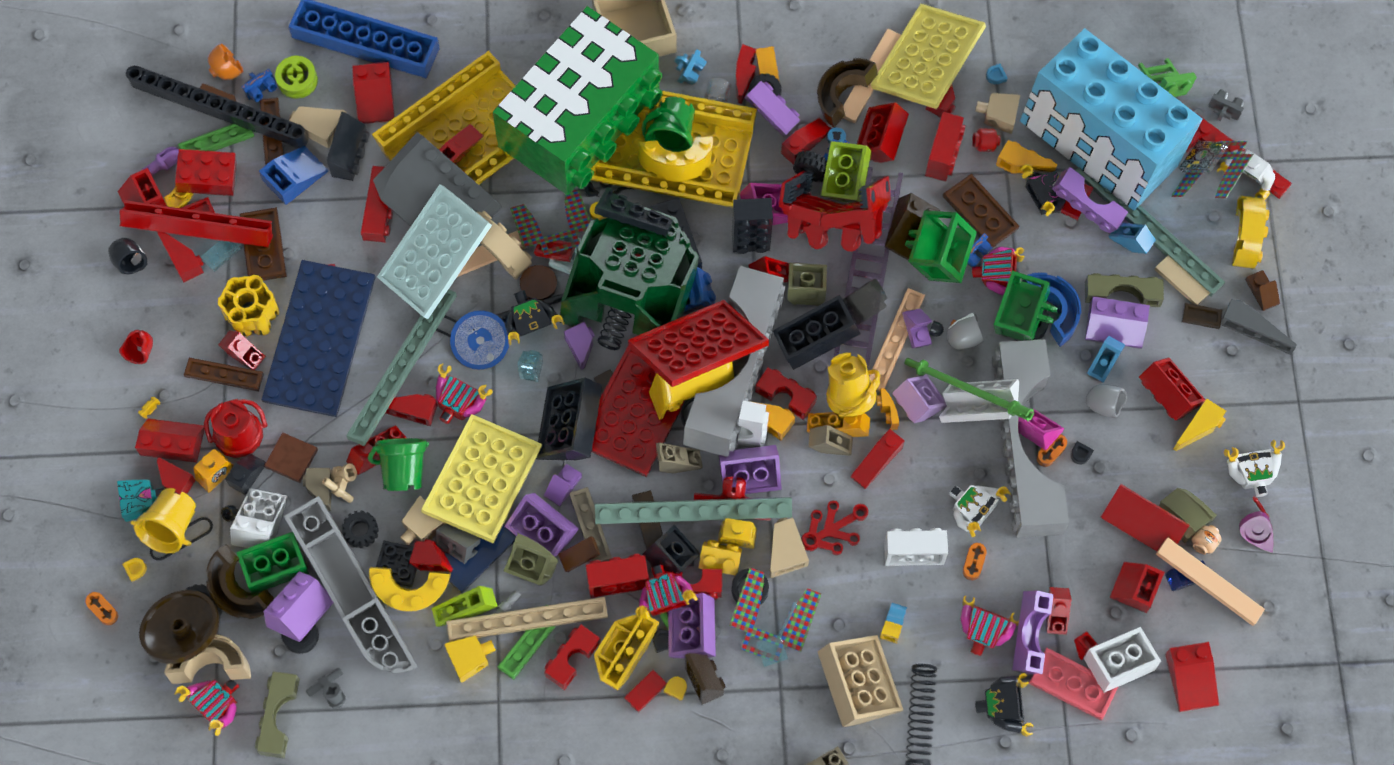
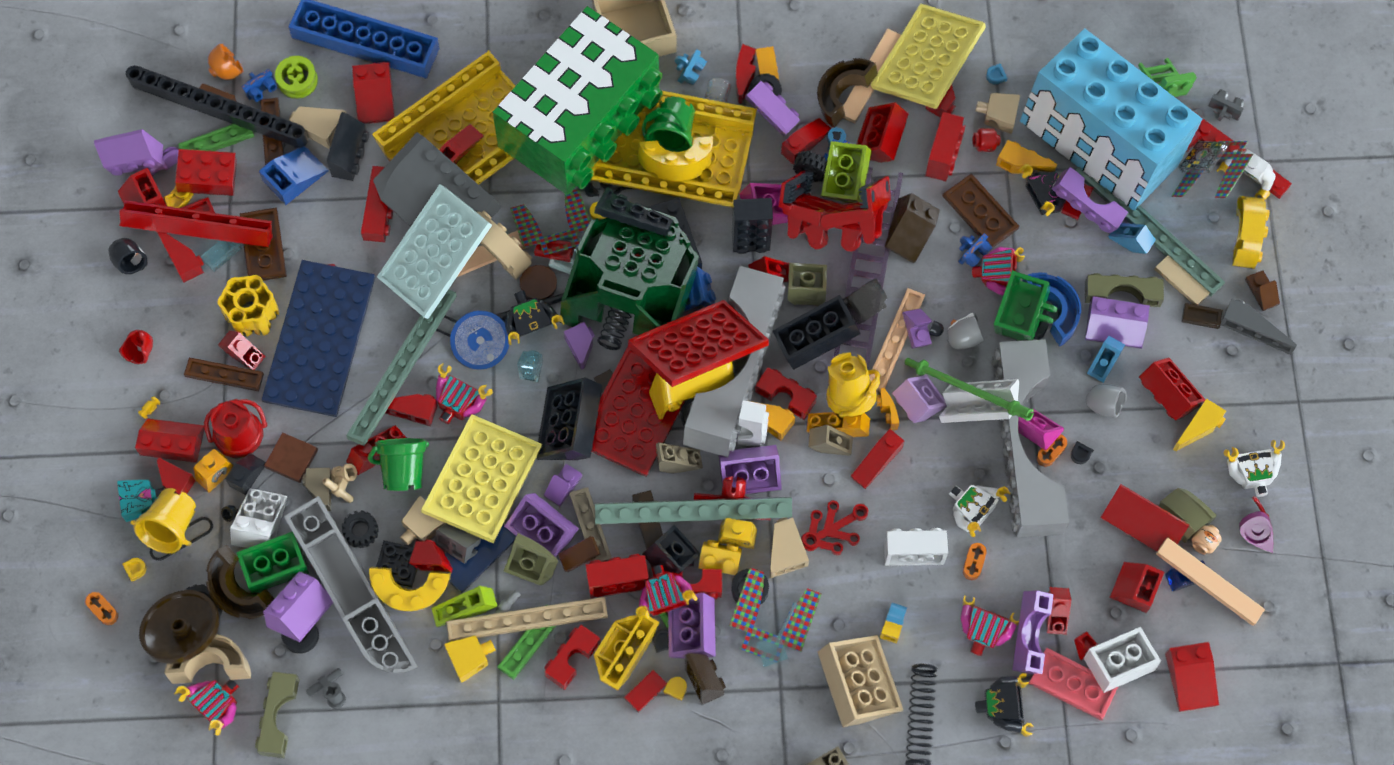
(129, 152): none -> medium lavender slope
(941, 250): green piece -> none

